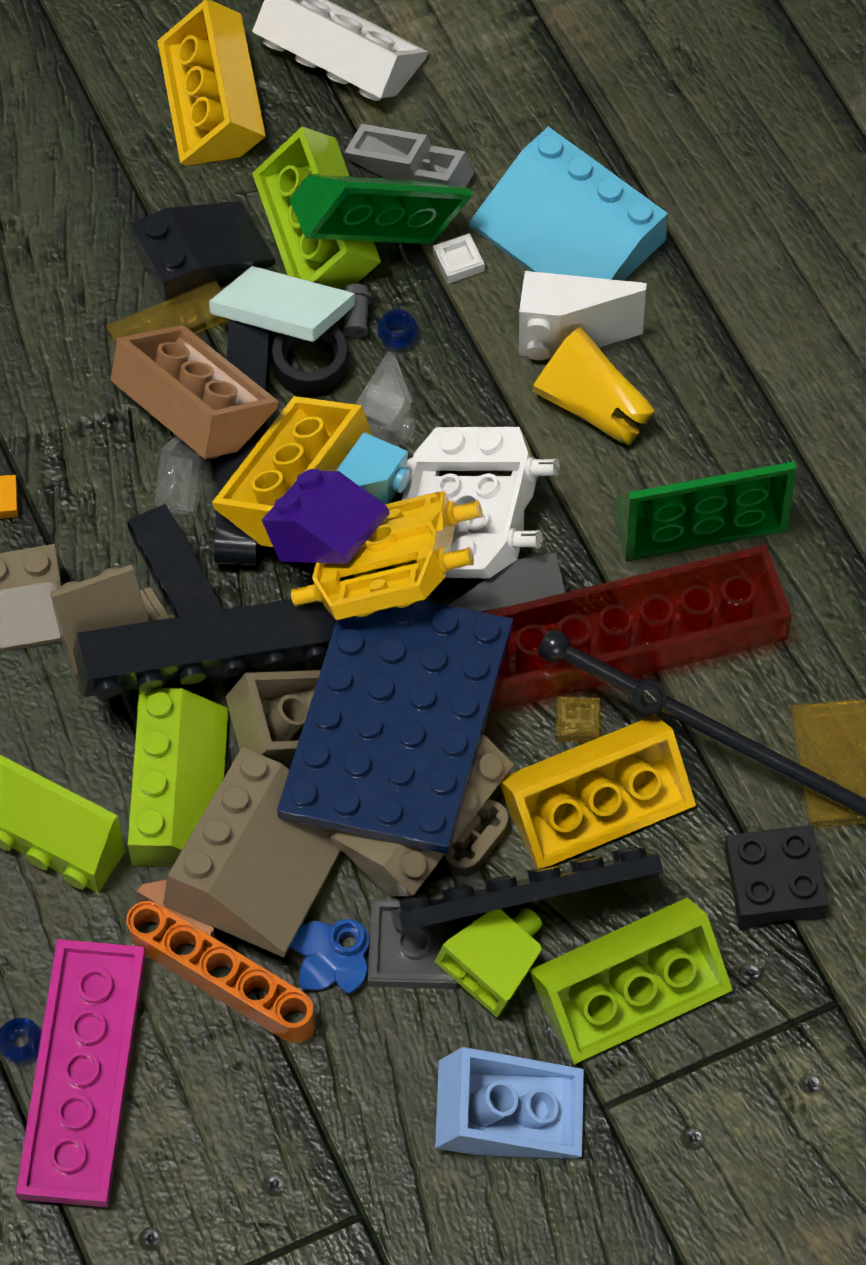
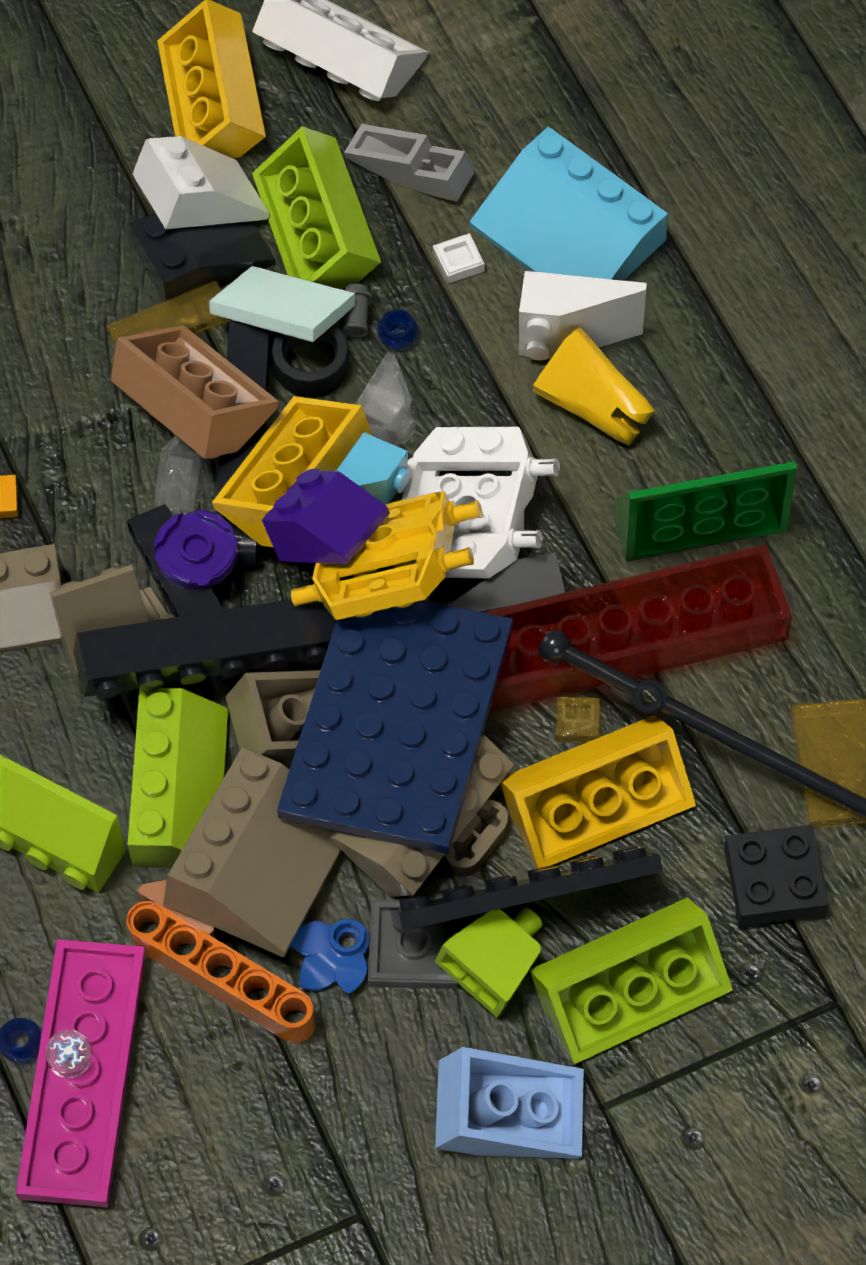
(68, 1053): none -> clear tile
(195, 185): none -> white slope
(196, 550): none -> dark purple tile
(376, 208): green slope -> none

